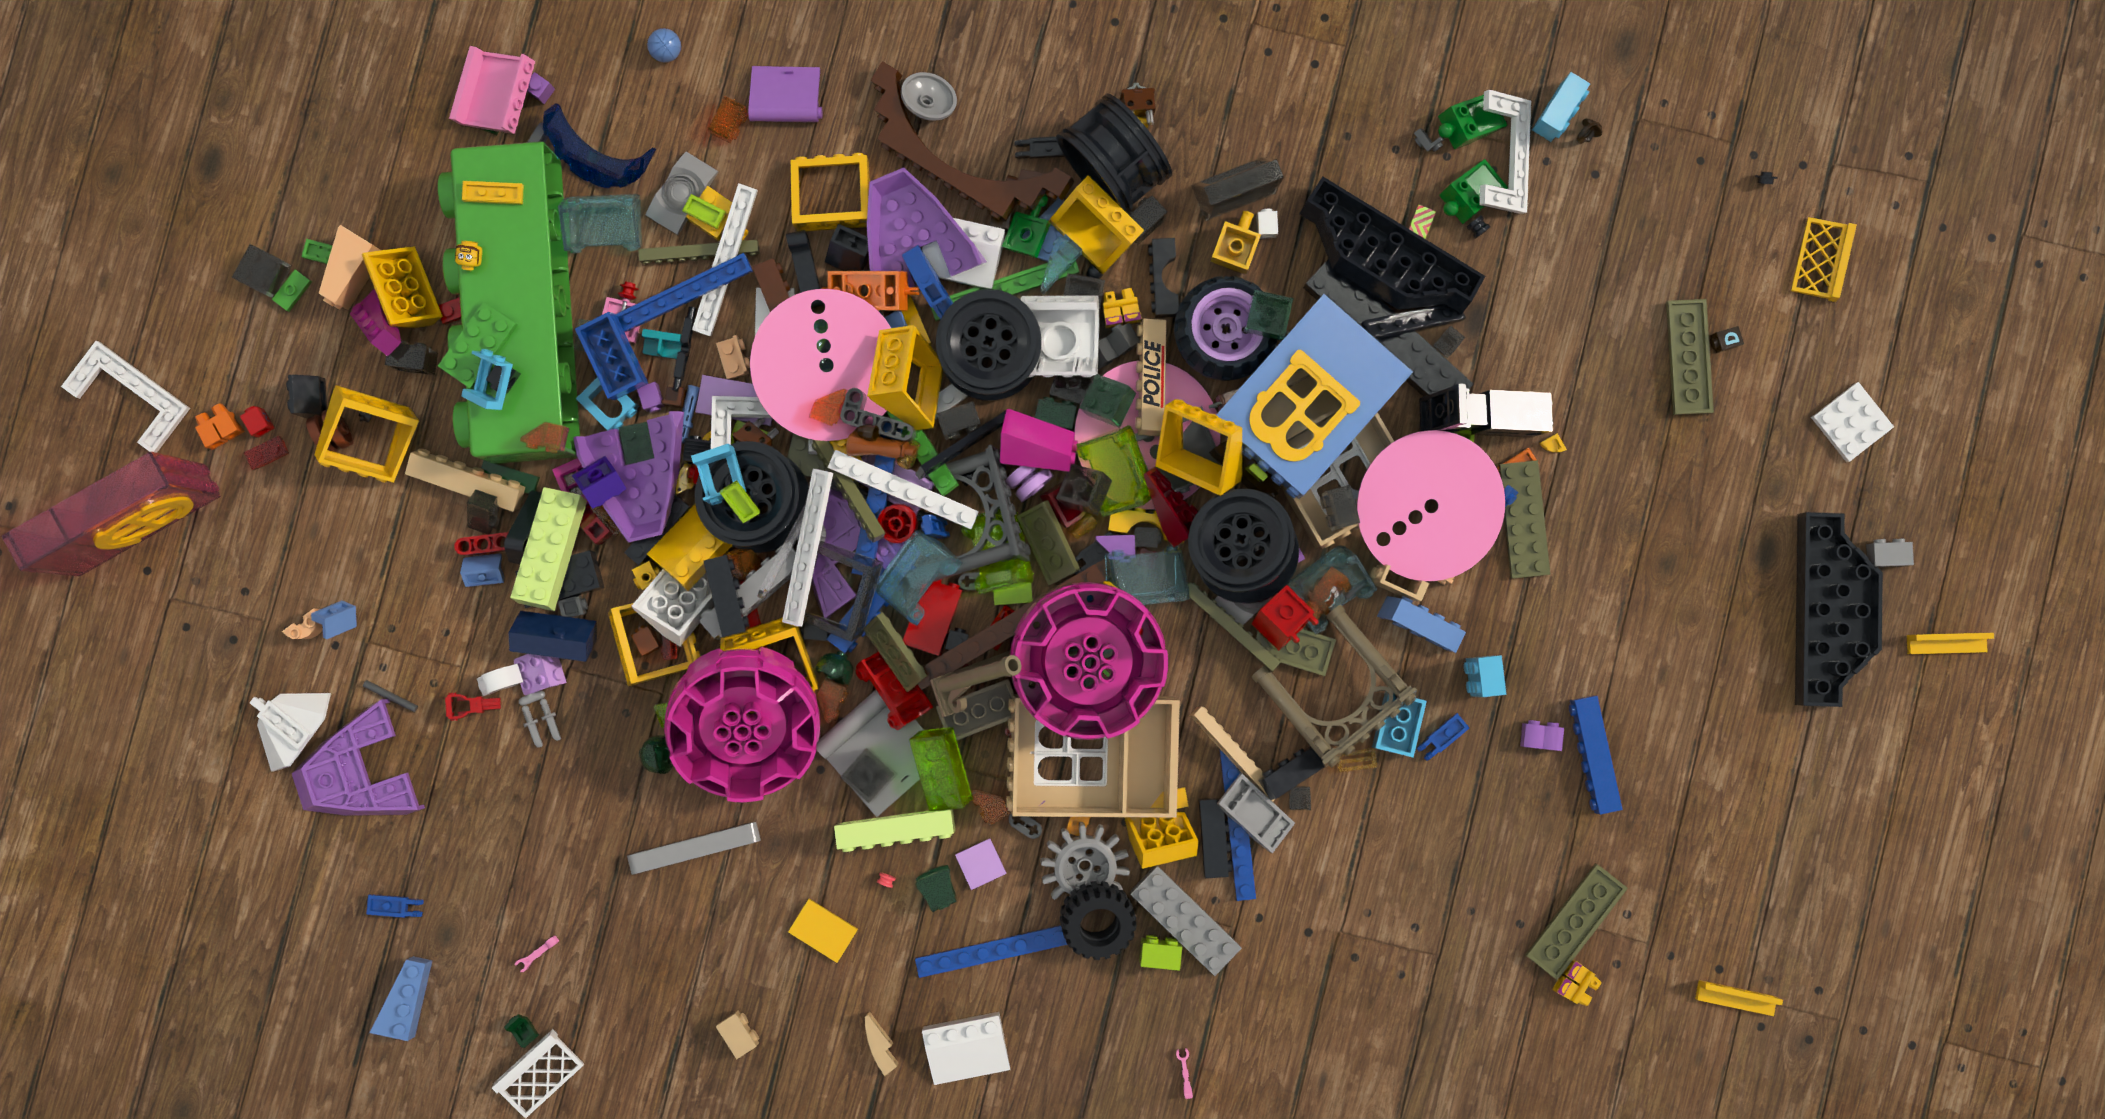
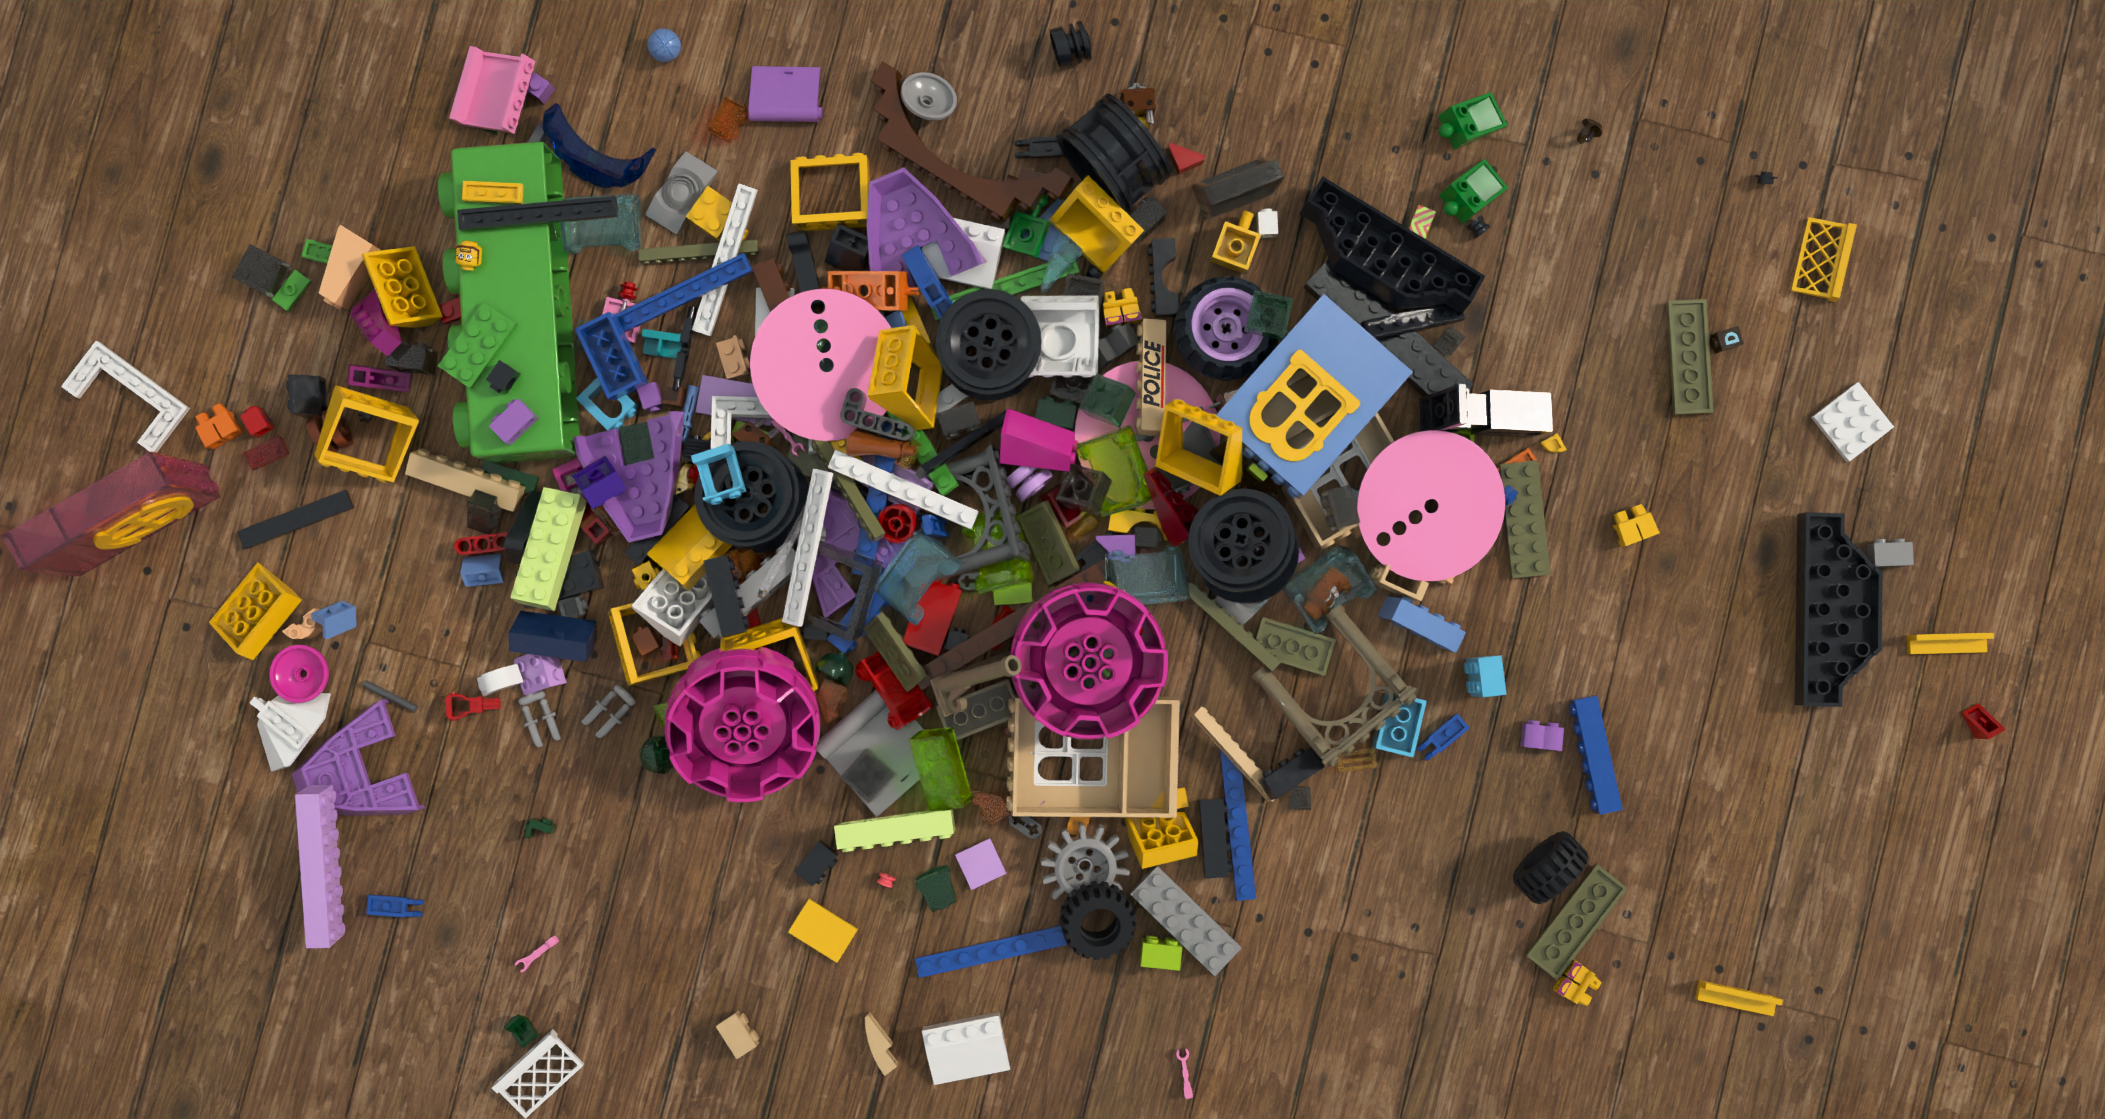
(254, 612): none -> yellow slope
(287, 673): none -> dark pink dish
(295, 519): none -> black tile
(319, 866): none -> lavender brick
(378, 378): none -> magenta slope
(404, 1003): medium blue wedge -> none
(478, 395): medium azure panel -> none
(513, 421): none -> medium lavender brick
(537, 213): none -> black plate
(543, 824): none -> dark green bracket
(547, 435): clear orange slope -> none
(625, 695): none -> light grey piece
(693, 848): light grey beam -> none
(704, 211): lime tile -> none
(739, 501): lime tile -> none
(788, 437): none -> bright pink piece
(816, 863): none -> black brick
(826, 408): clear orange slope -> none
(868, 432): dark brown hose -> none
(1070, 44): none -> black wheel
(1184, 158): none -> red slope
(1255, 813): light grey slope -> none
(1283, 618): red container -> none
(1423, 139): dark grey bracket -> none
(1516, 196): white plate -> none
(1550, 867): none -> black tyre
(1562, 107): medium azure brick -> none
(1634, 529): none -> yellow hips
(1981, 722): none -> red slope

